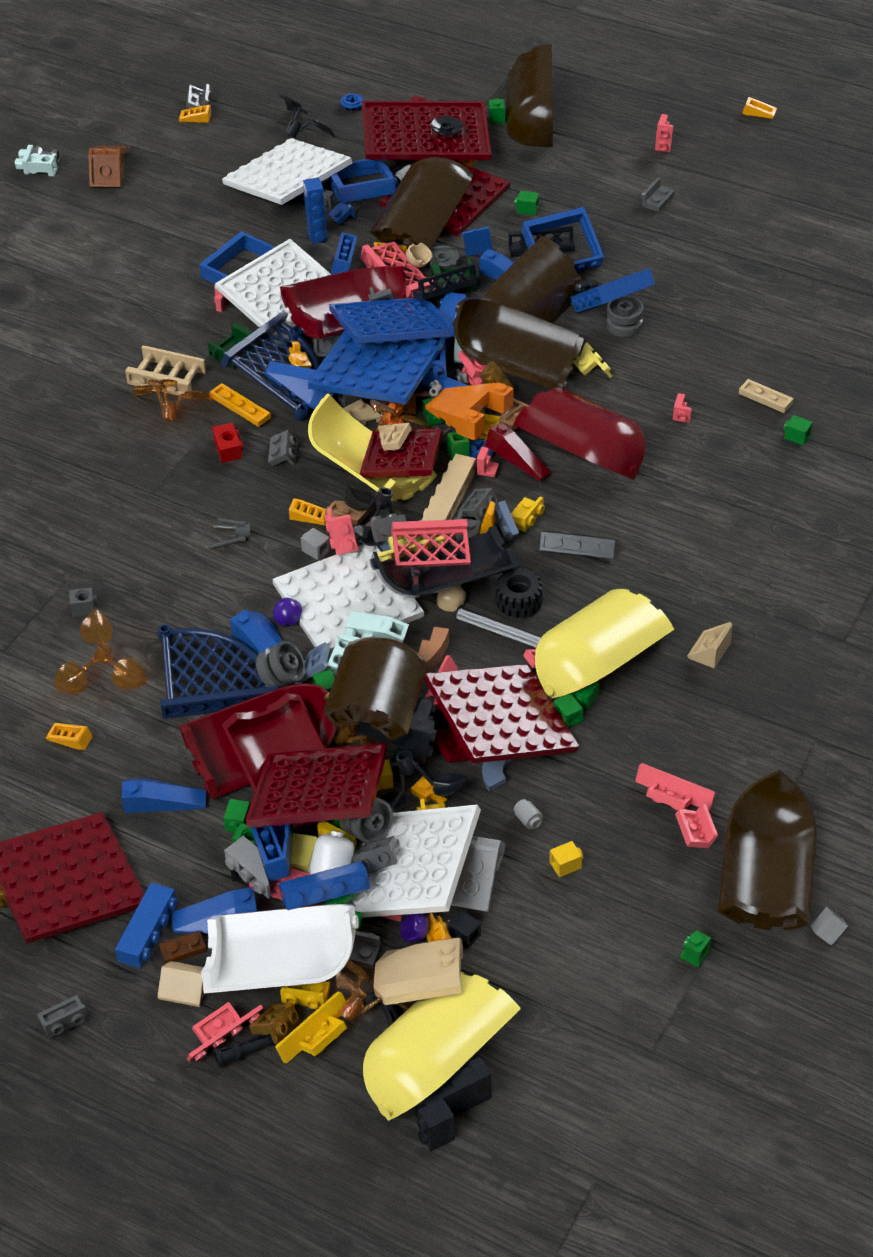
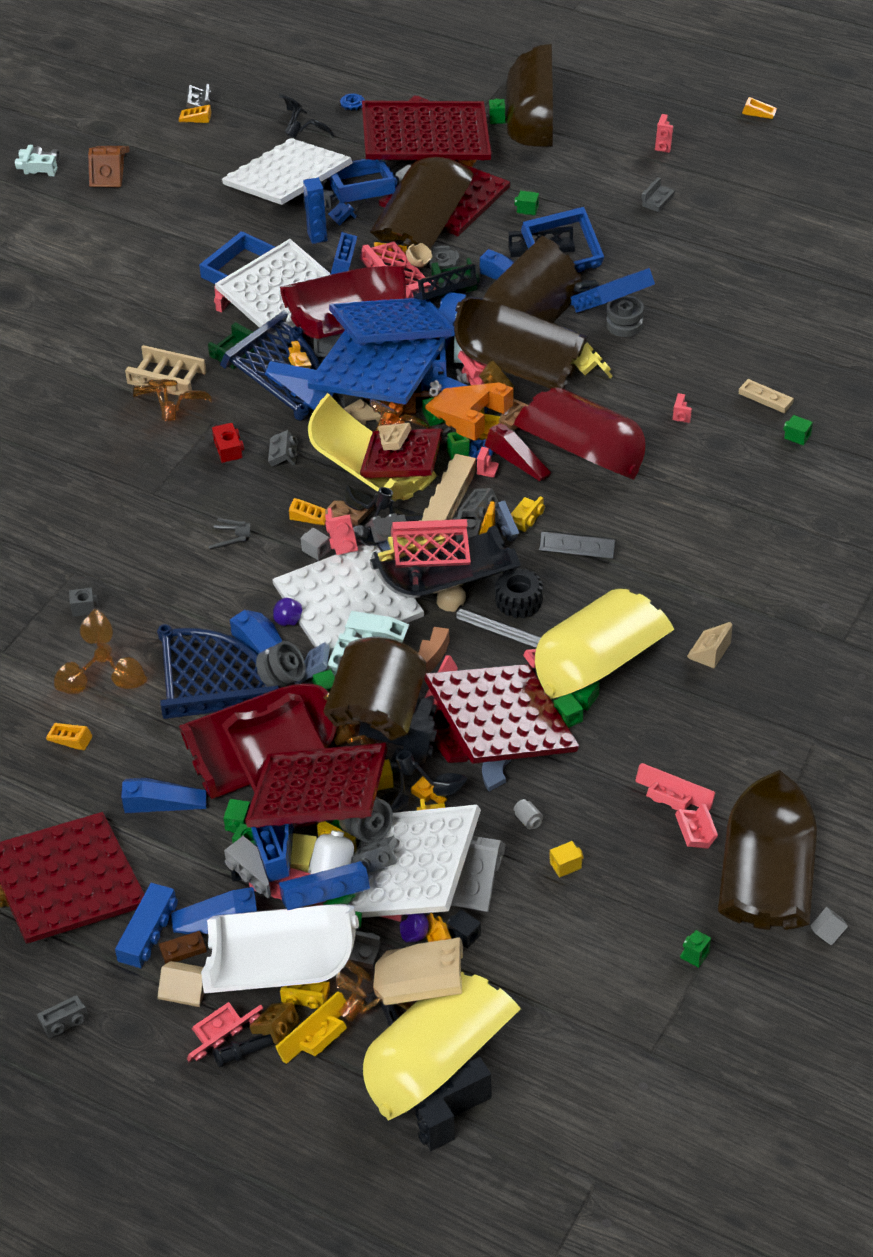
(240, 405): light orange plate -> none
(382, 295): dark grey bracket -> none
(446, 125): black dish -> none
(477, 241): blue piece -> none

